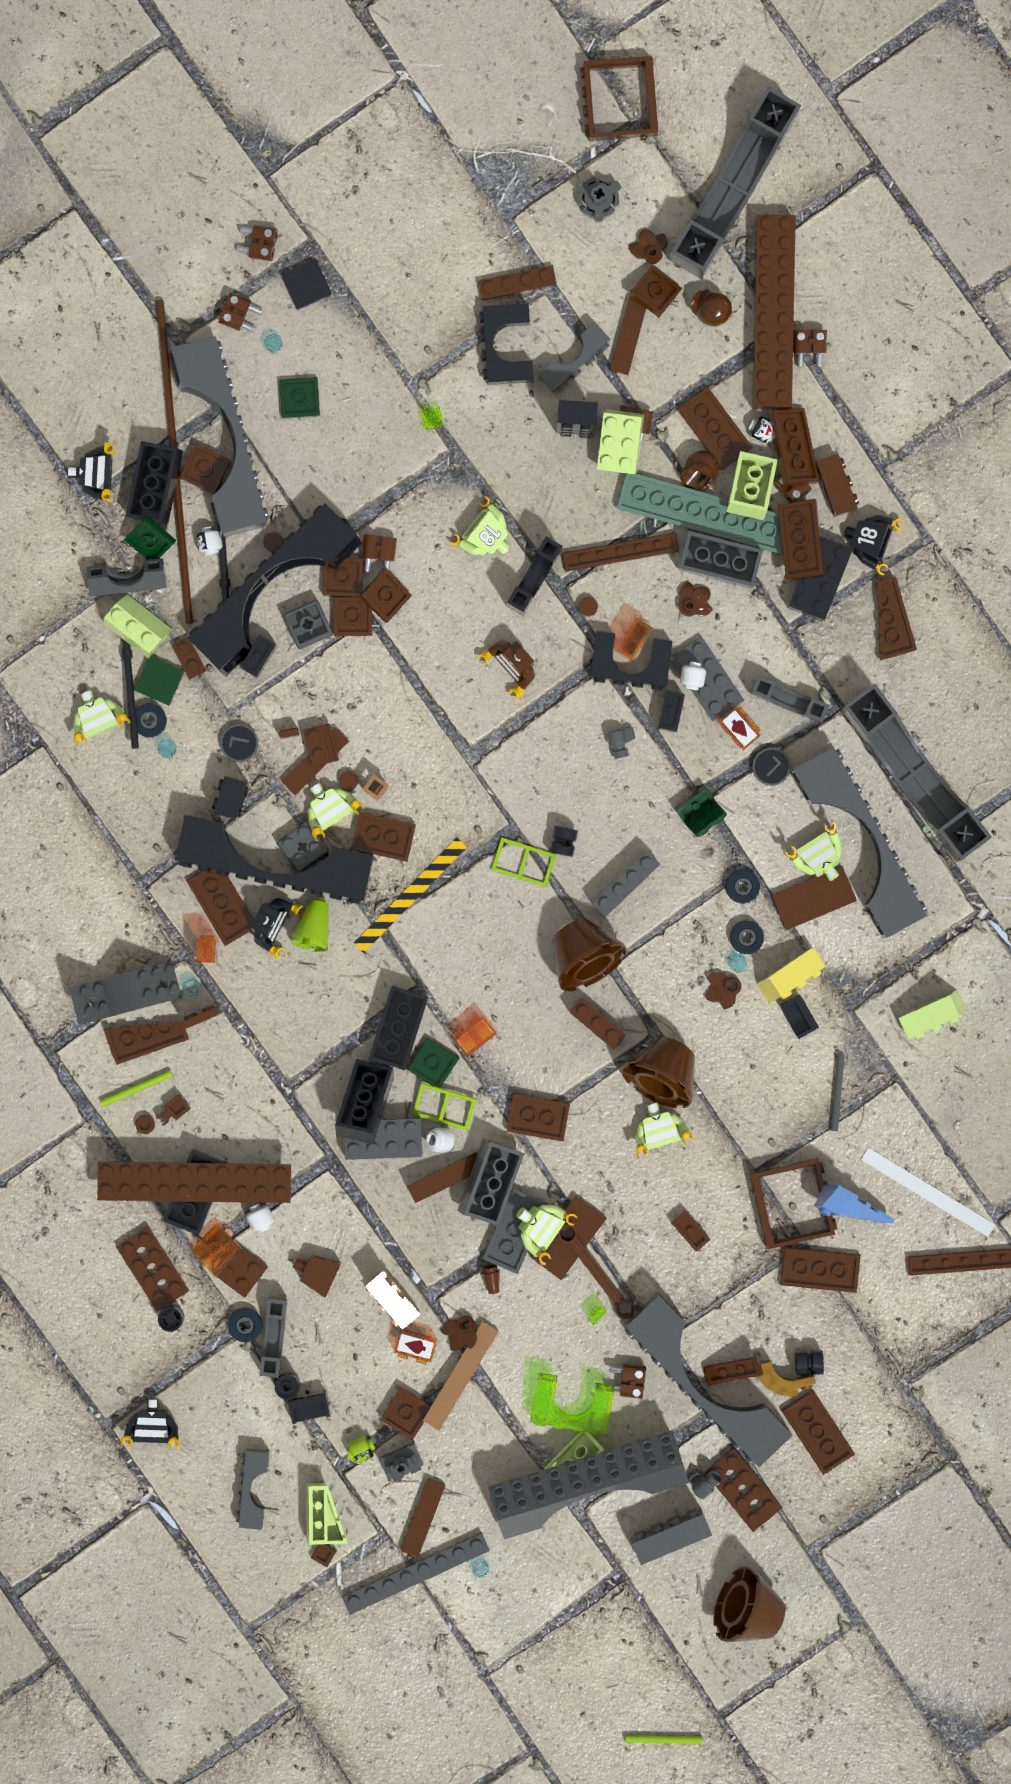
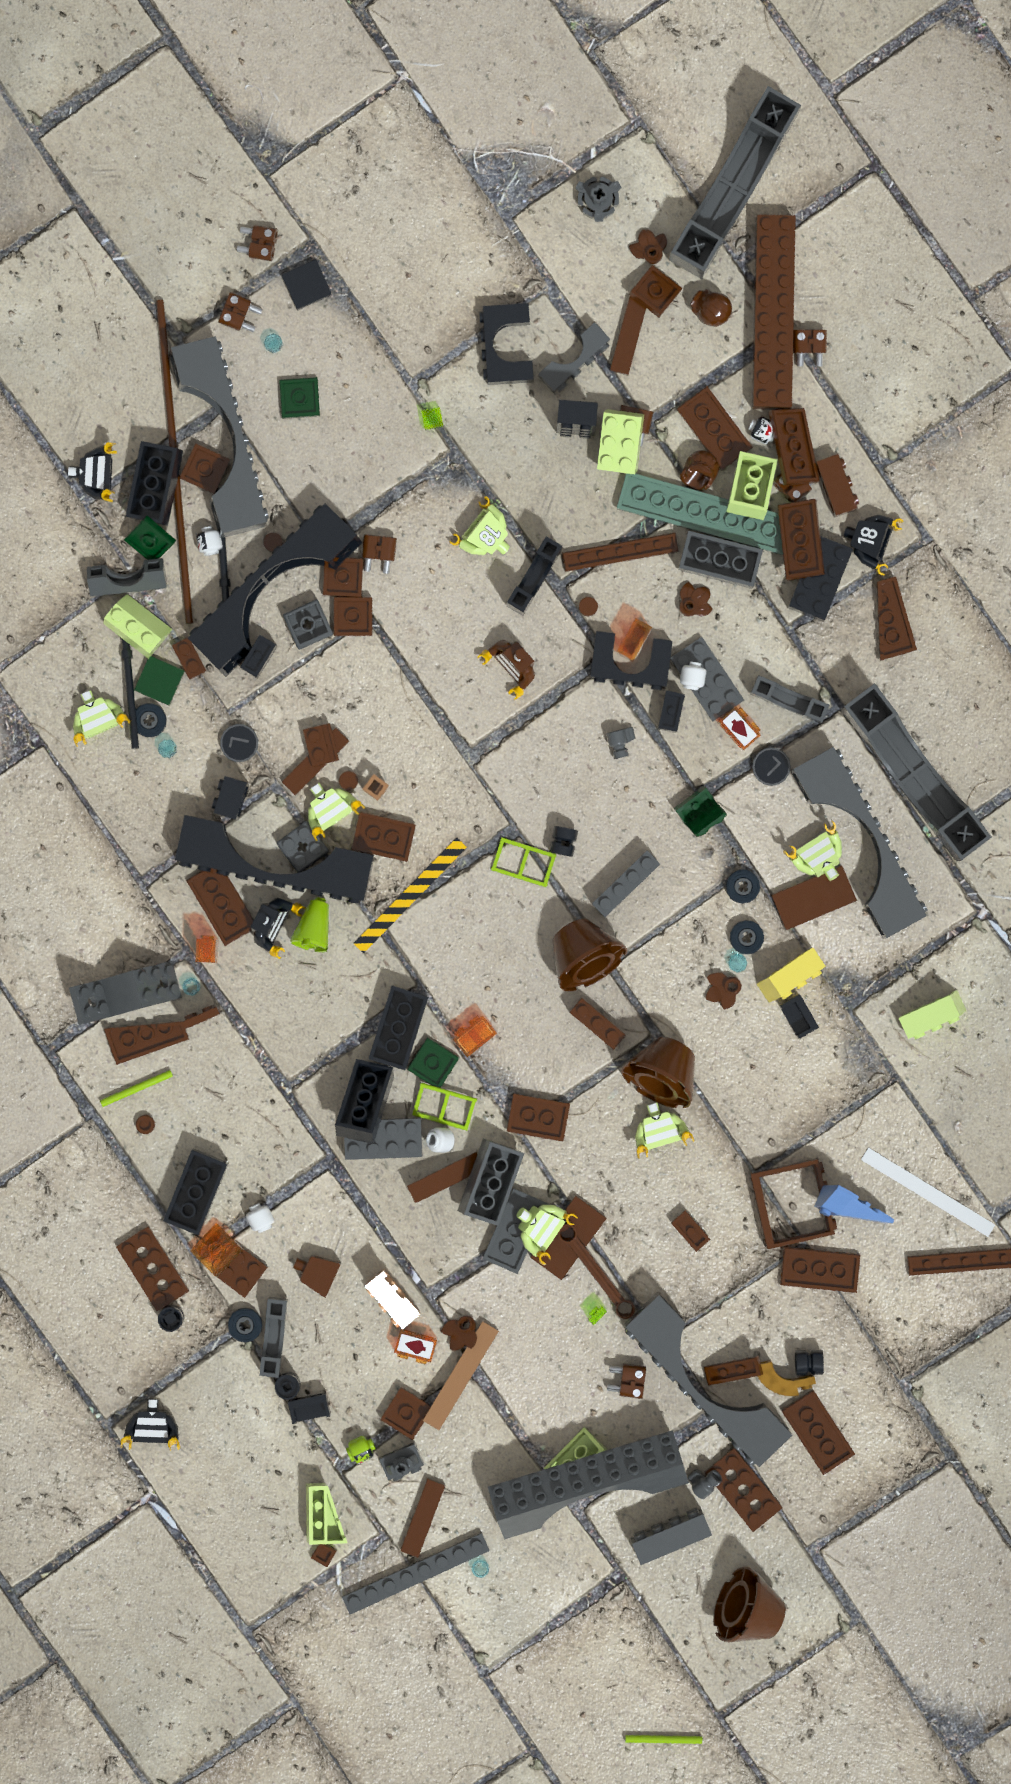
(175, 1108): reddish brown plate -> none
(194, 1182): reddish brown plate -> none
(251, 1514): dark grey arch -> none
(288, 733): reddish brown tile -> none
(385, 595): reddish brown plate -> none
(491, 1277): reddish brown cone -> none
(517, 282): reddish brown plate -> none
(593, 1420): clear neon green arch -> none
(646, 62): reddish brown window -> none
(837, 1092): dark grey bar -> none

